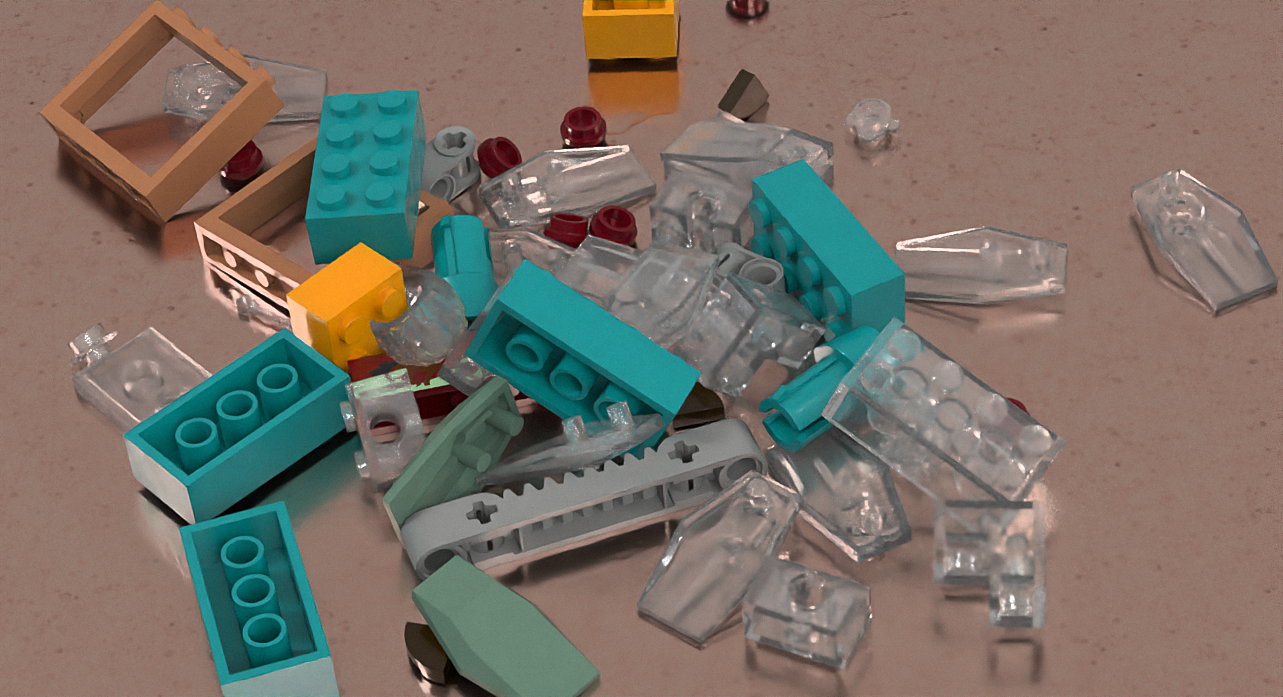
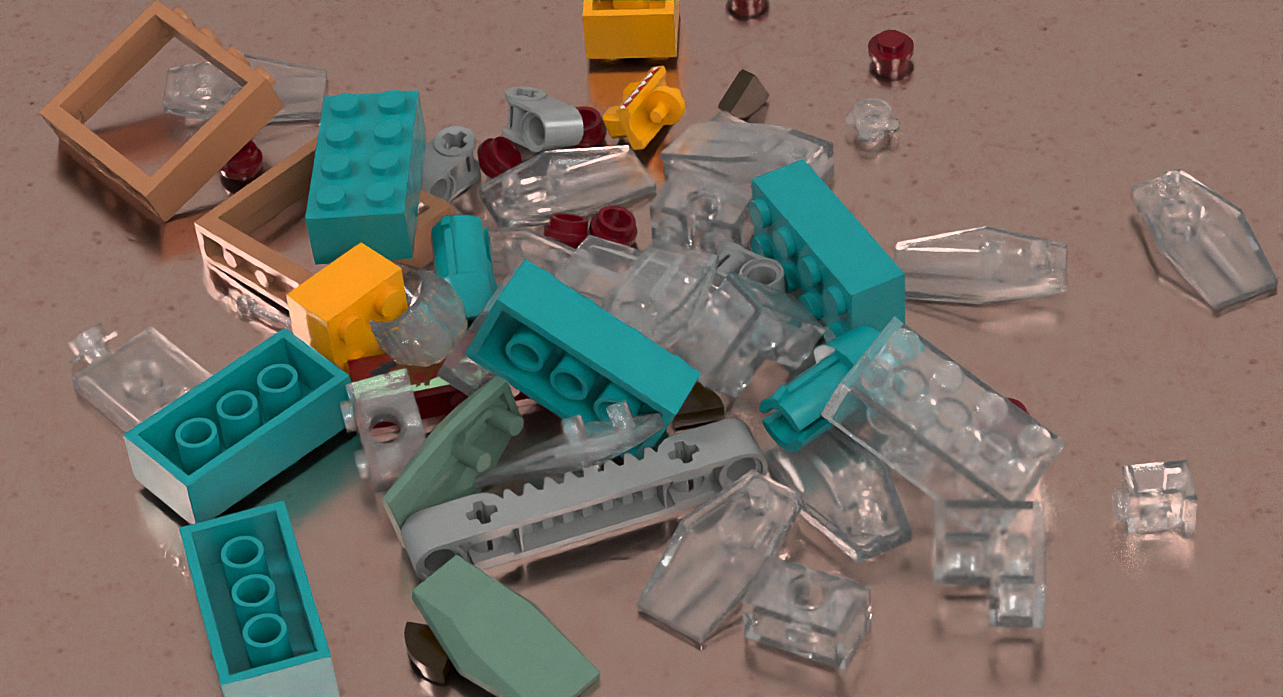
(541, 120): none -> light grey piece
(645, 109): none -> light orange hips
(890, 50): none -> dark red plate
(1156, 498): none -> clear brick

